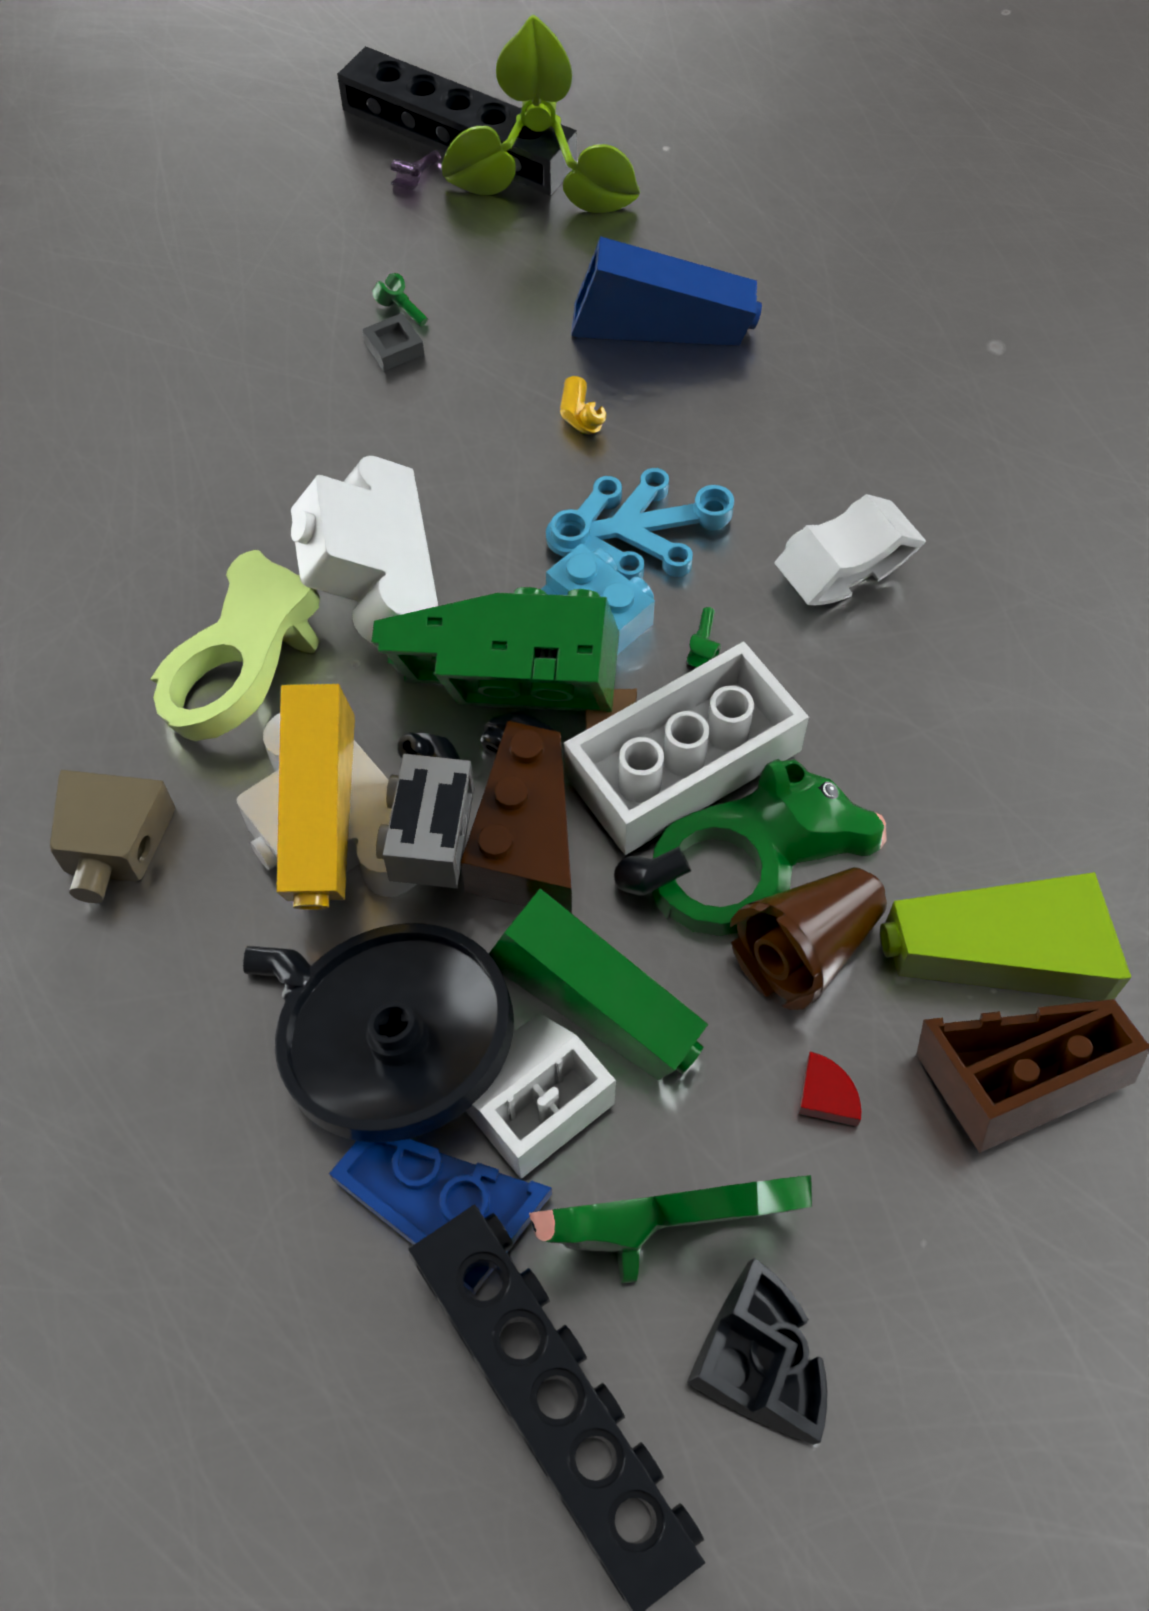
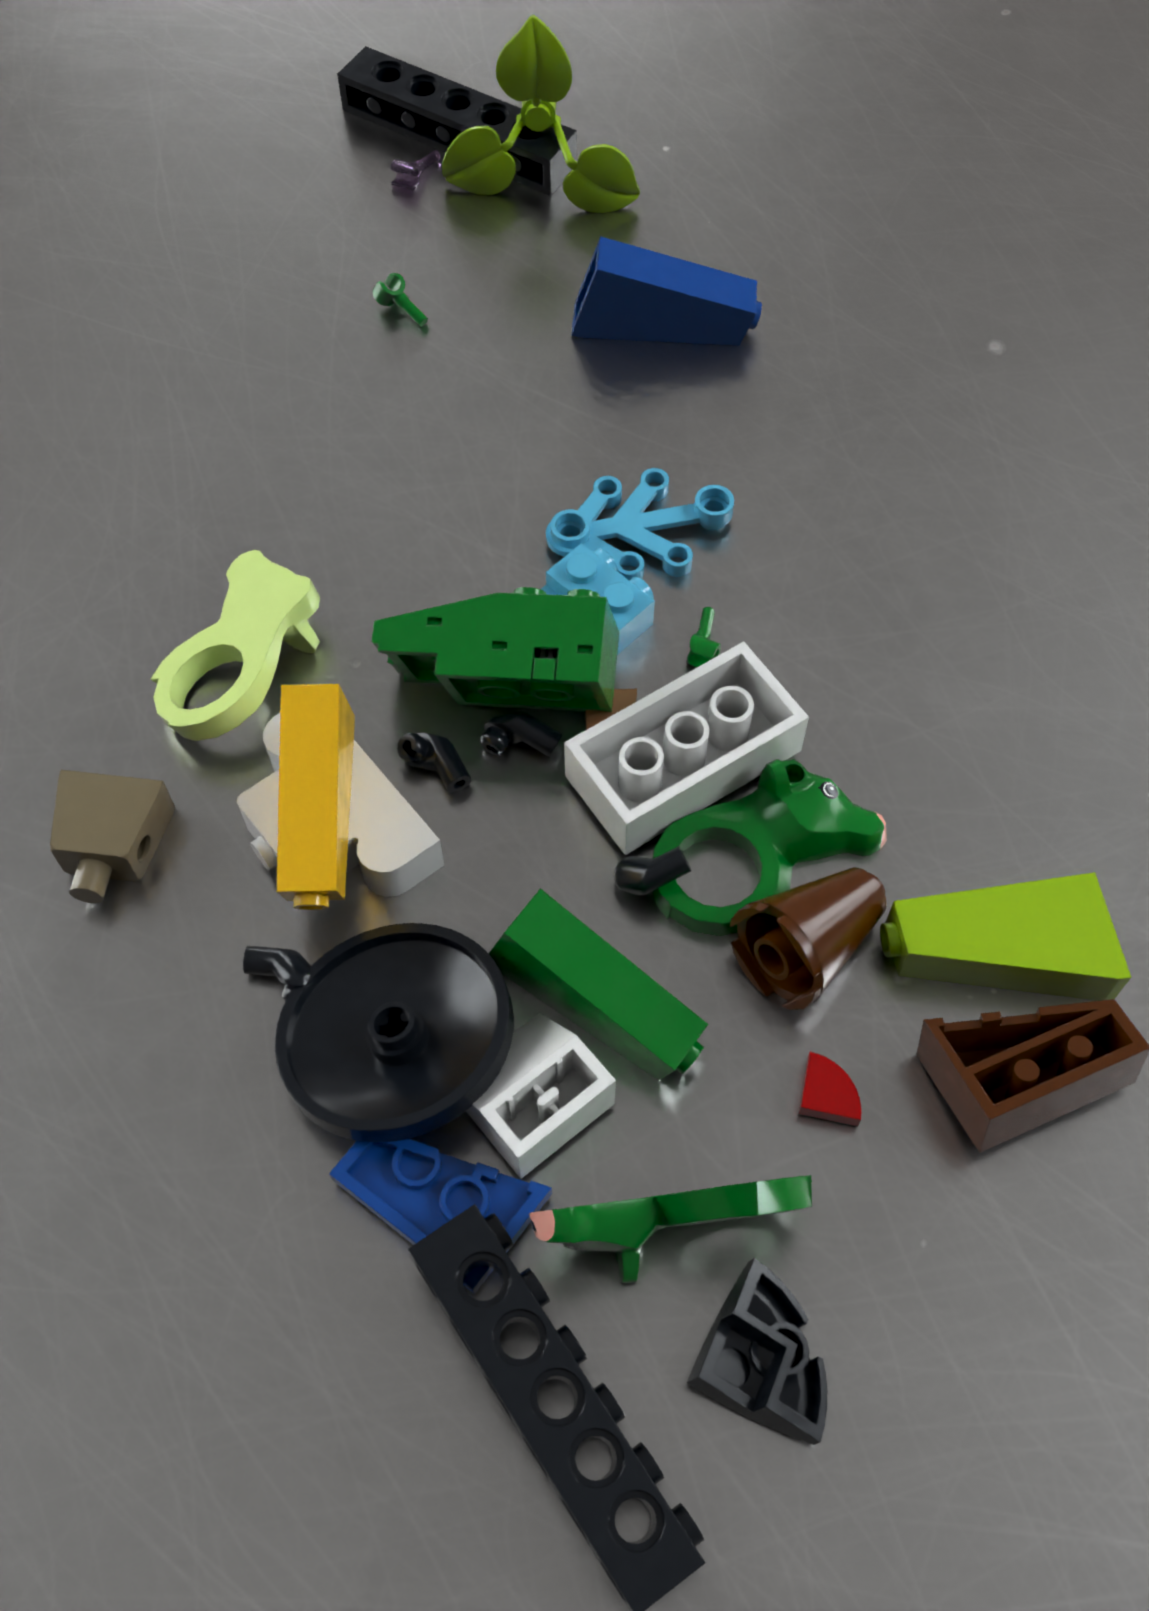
(365, 541): white brick -> none
(393, 342): dark grey tile -> none
(427, 820): brick -> none
(521, 822): reddish brown wedge -> none
(576, 411): yellow arm -> none
(840, 553): white brick -> none

